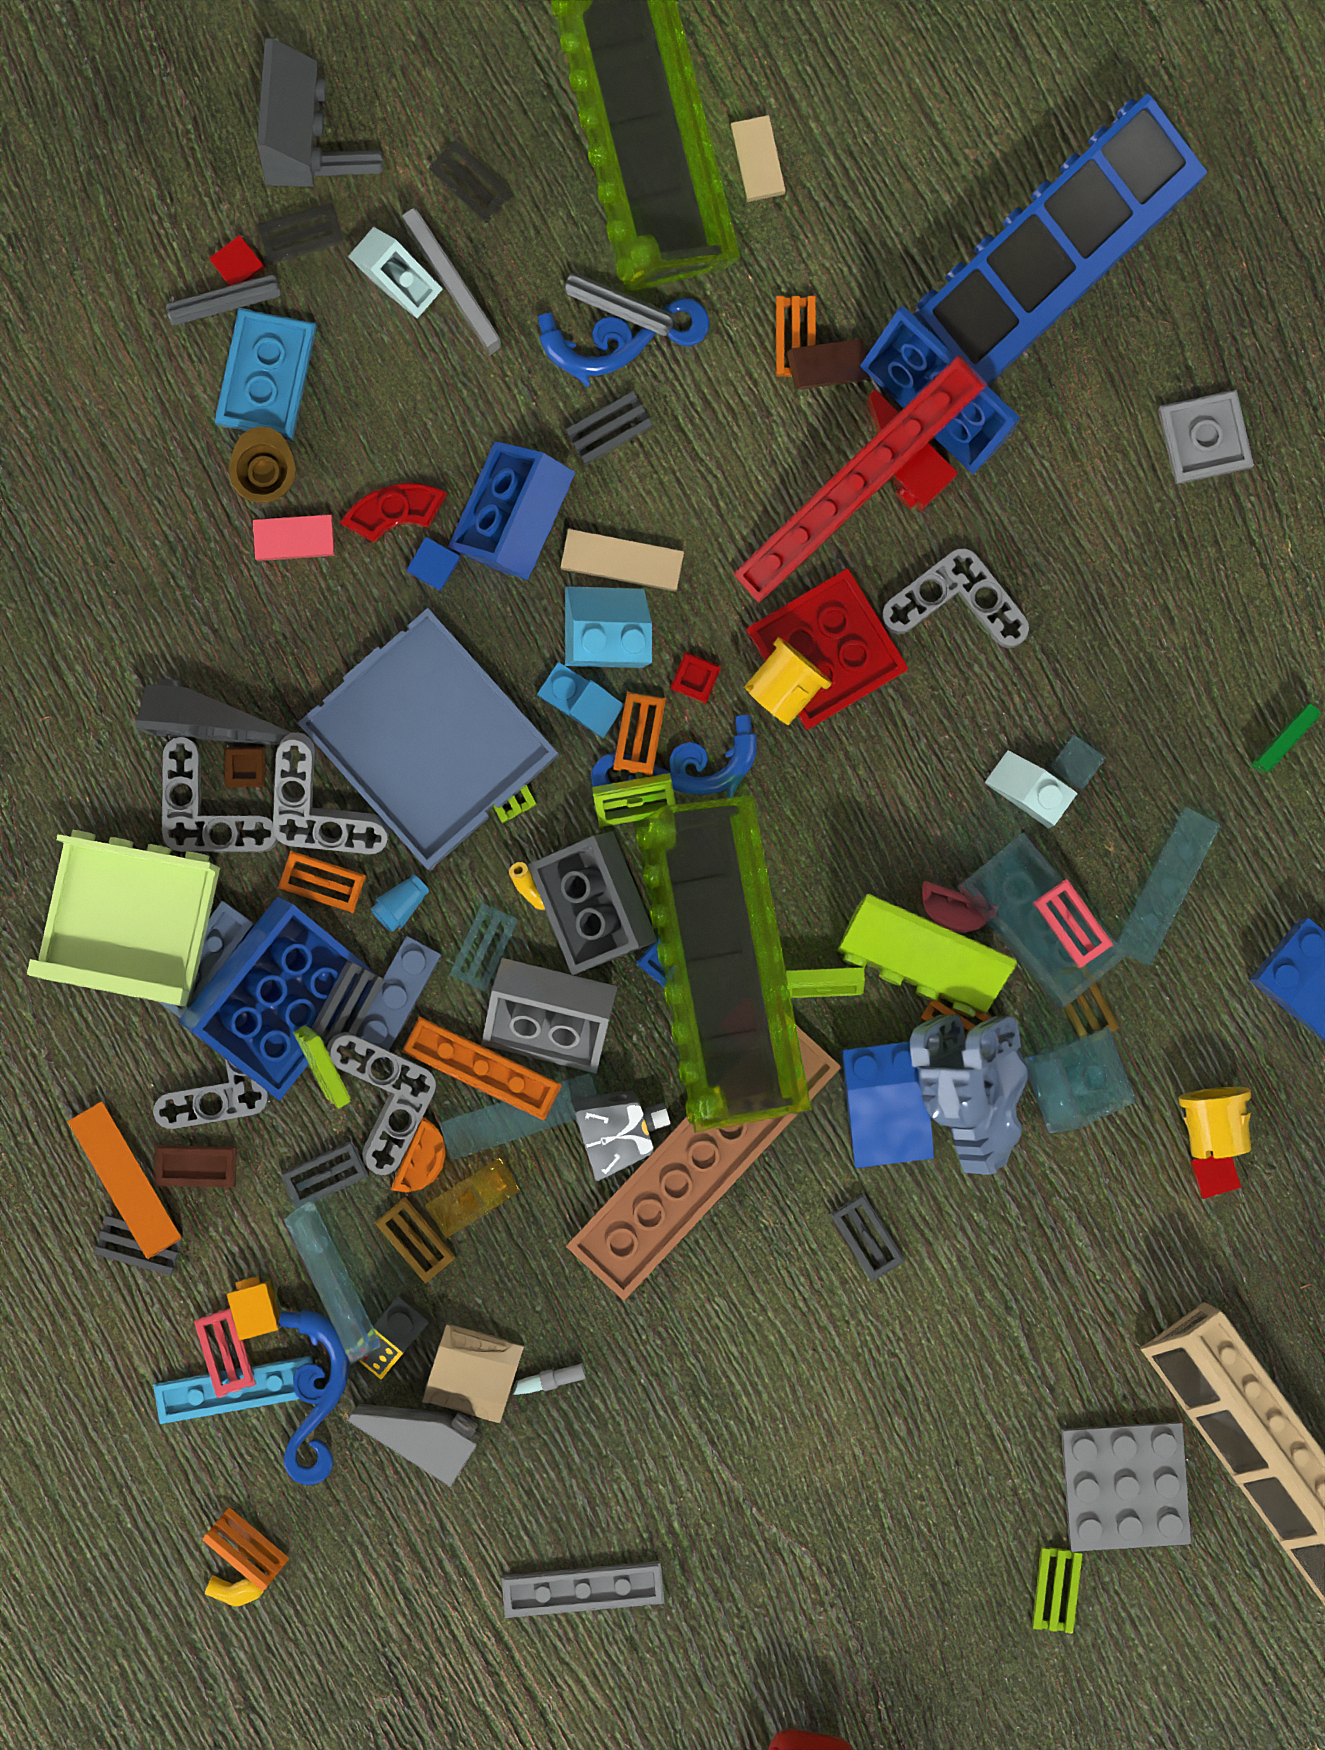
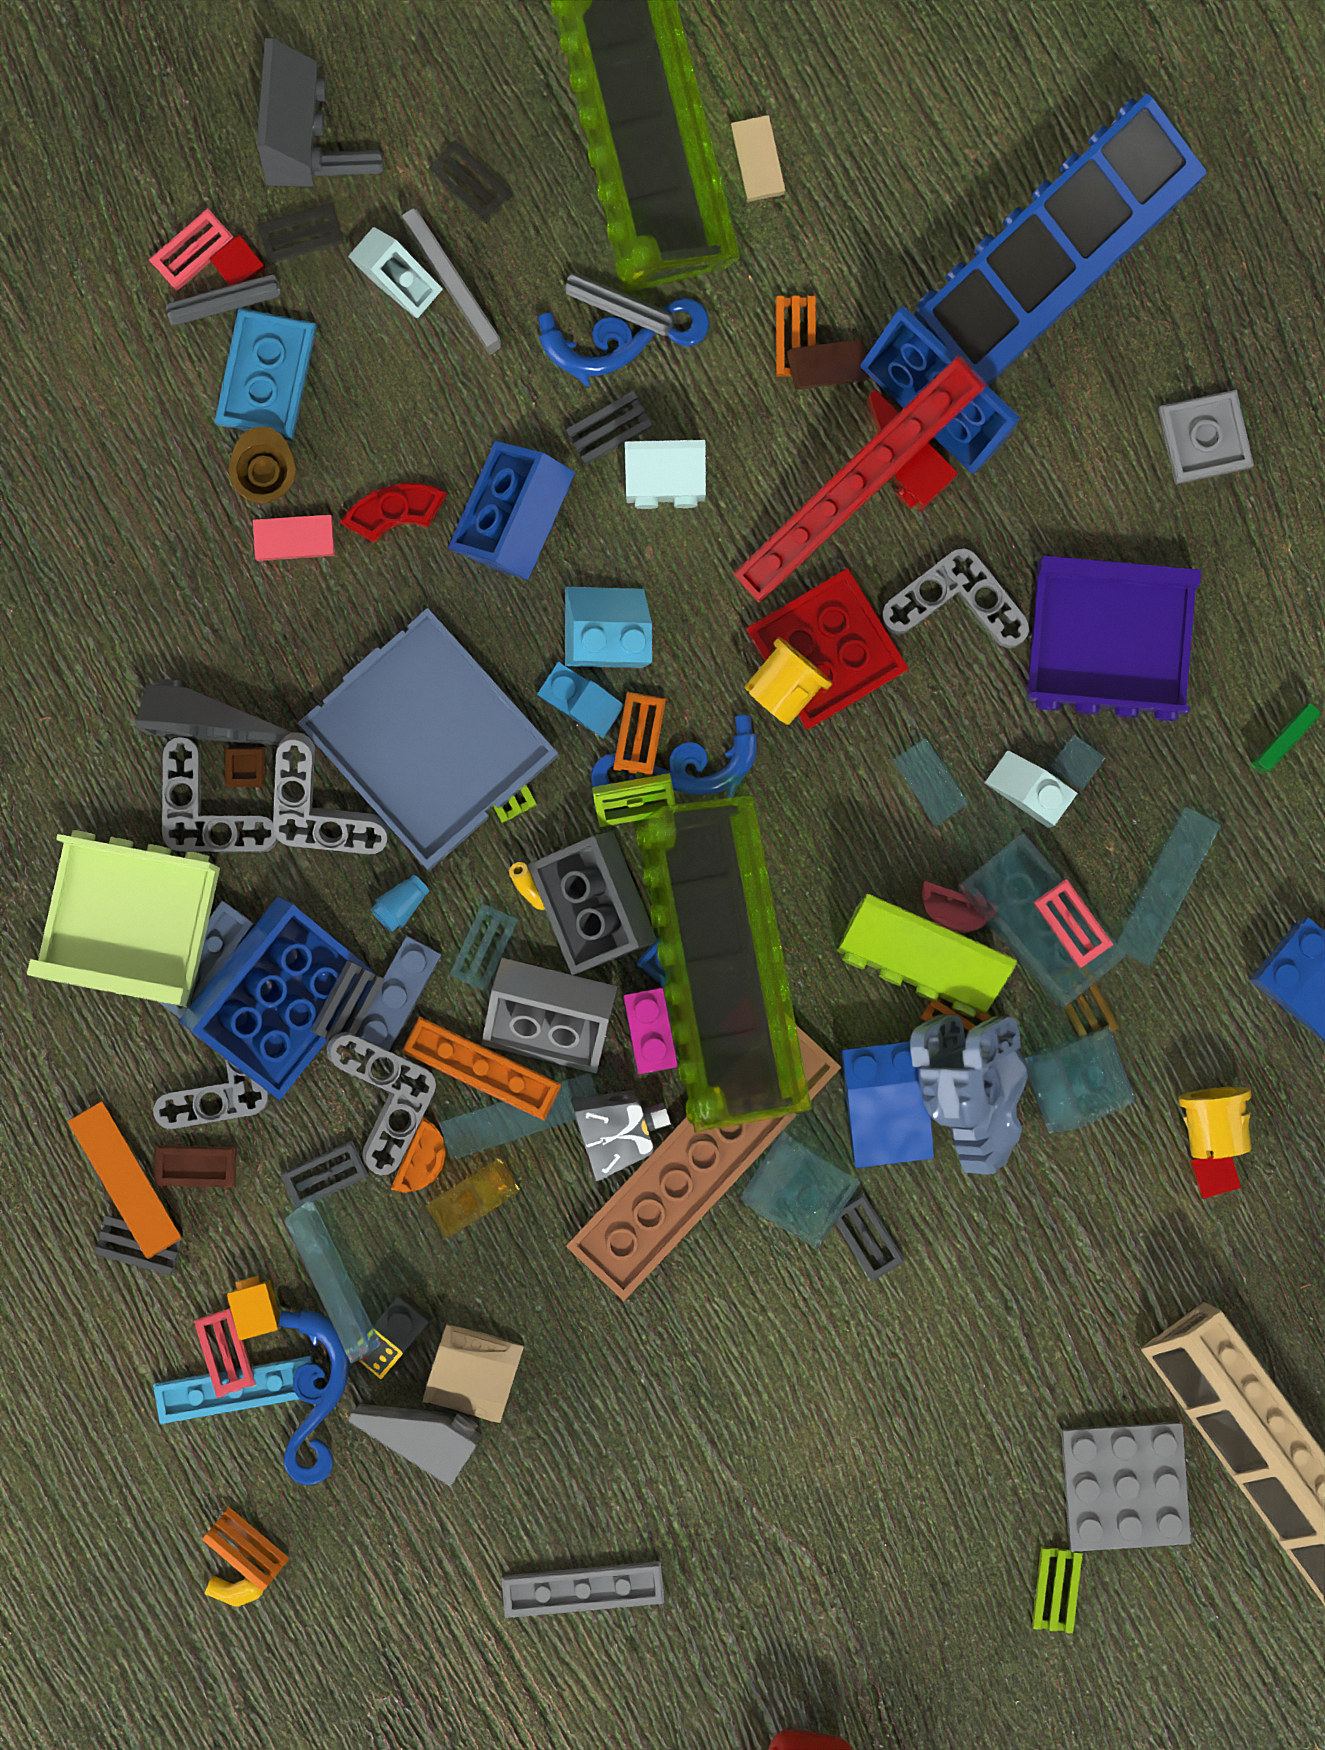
(180, 239): none -> coral tile
(322, 1066): lime tile -> none
(354, 892): orange tile -> none
(394, 1214): pearl gold tile -> none
(433, 564): blue tile -> none
(549, 1379): light grey piece -> none
(622, 560): tan tile -> none
(650, 1031): none -> dark pink brick
(665, 473): none -> light aqua slope
(695, 678): red tile -> none
(799, 1190): none -> clear light blue slope
(826, 982): lime tile -> none
(930, 782): none -> clear light blue tile
(1112, 637): none -> dark purple panel

